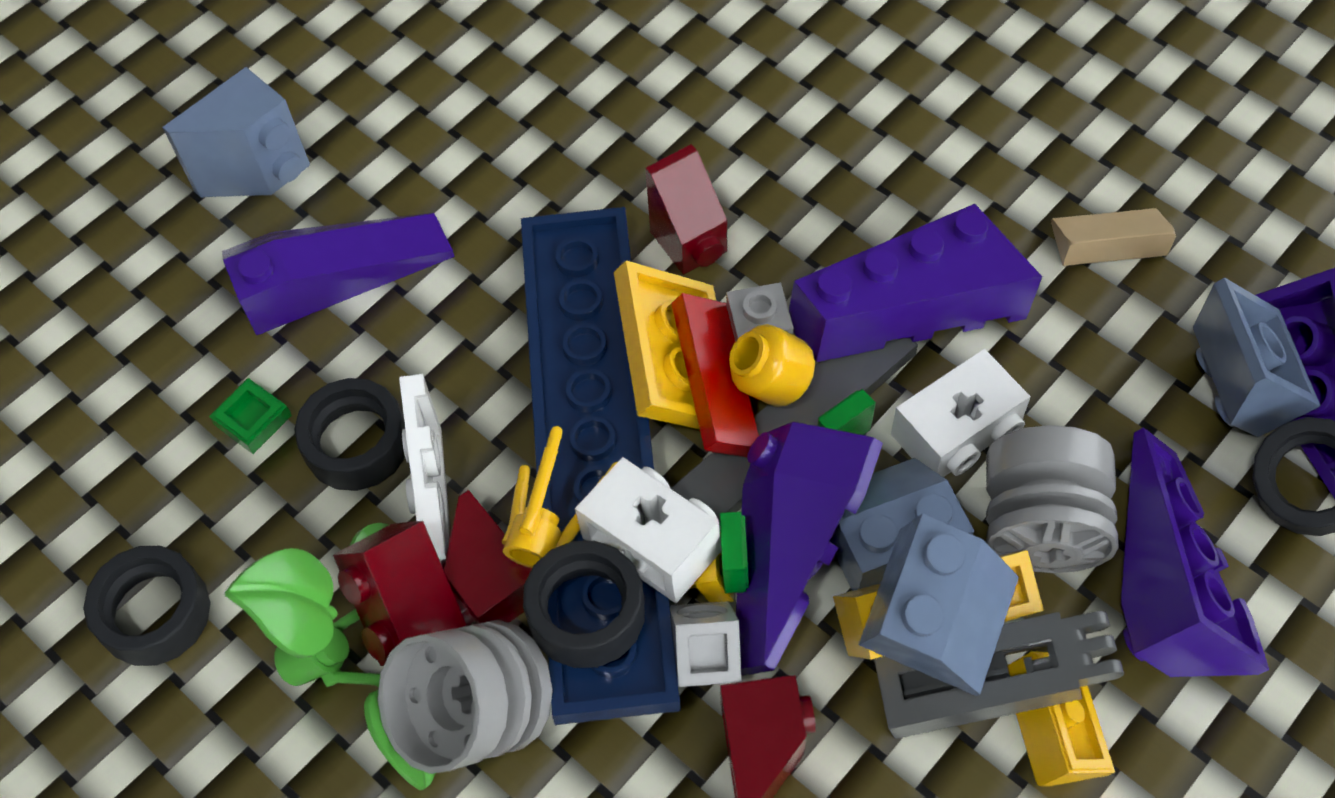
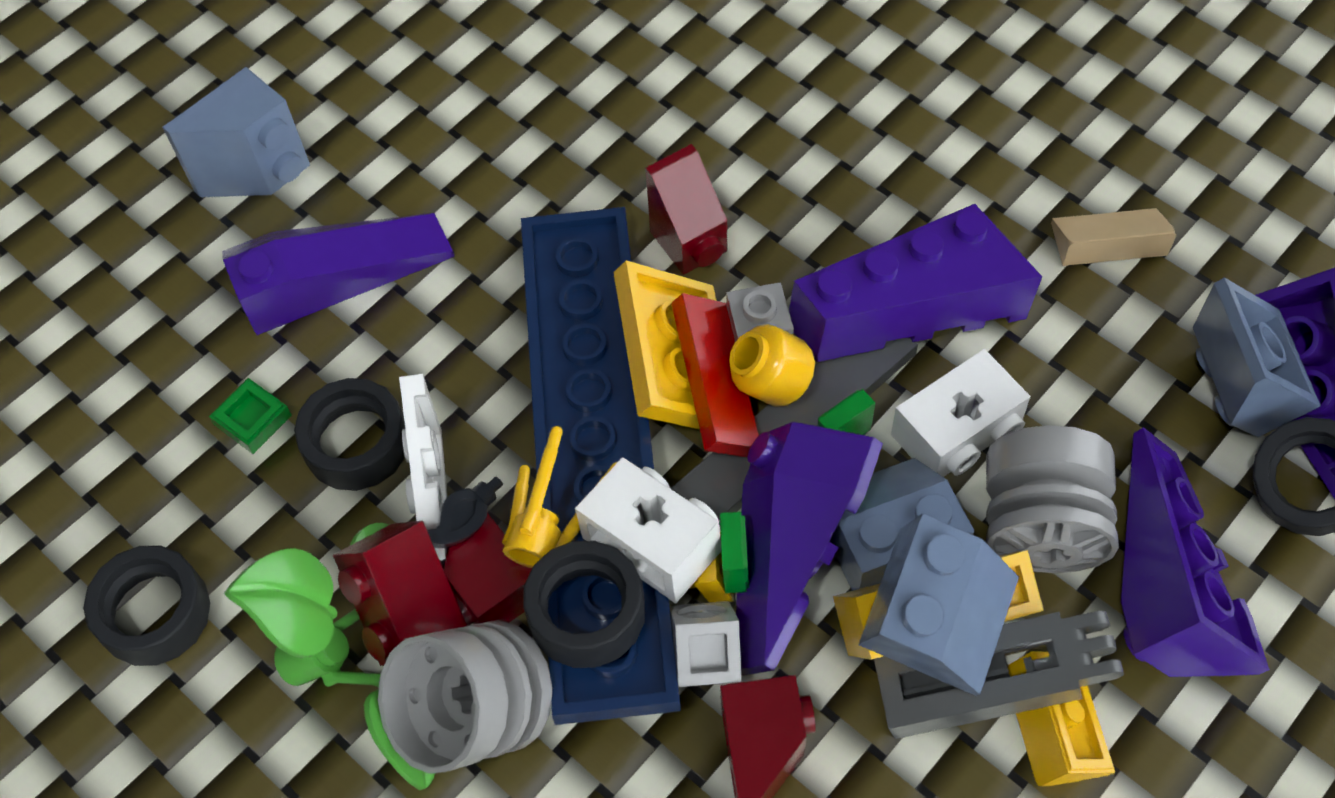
(463, 514): none -> black piece

